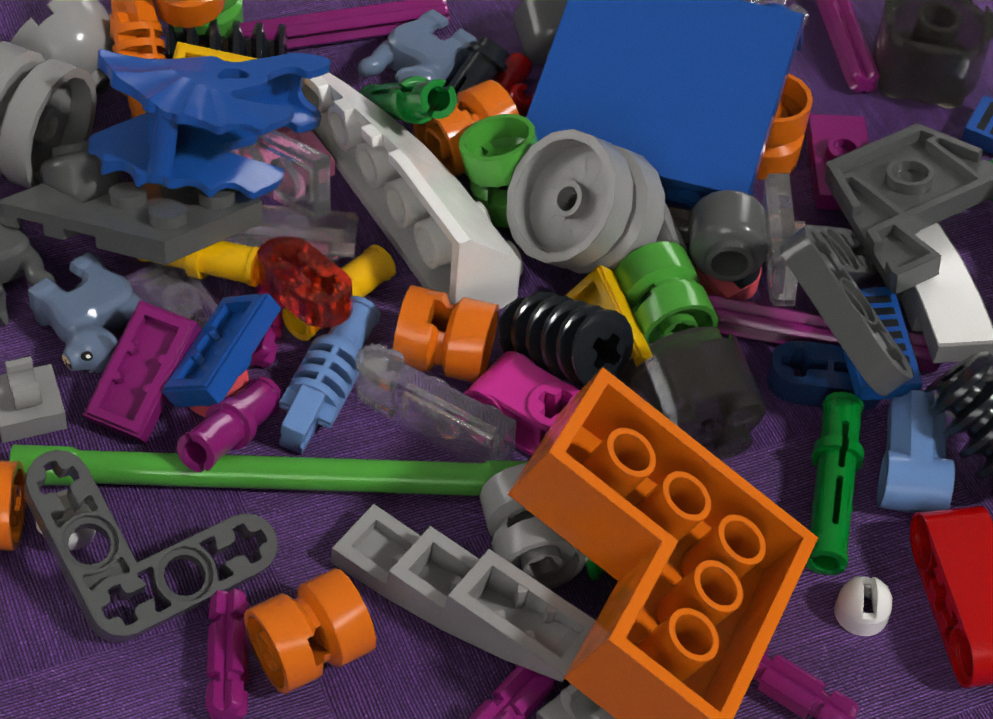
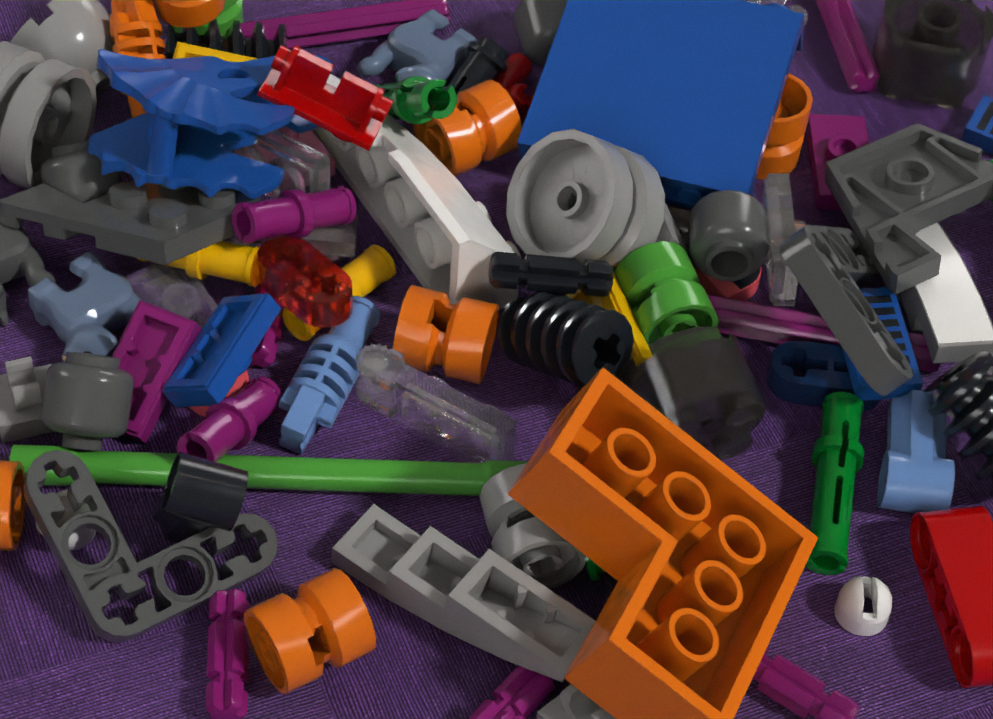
(87, 400): none -> dark grey head
(199, 497): none -> black piece
(293, 214): none -> magenta pin
(349, 112): none -> red hinge
(490, 156): bright green wheel -> none
(524, 395): dark pink piece -> none
(550, 274): none -> black axle

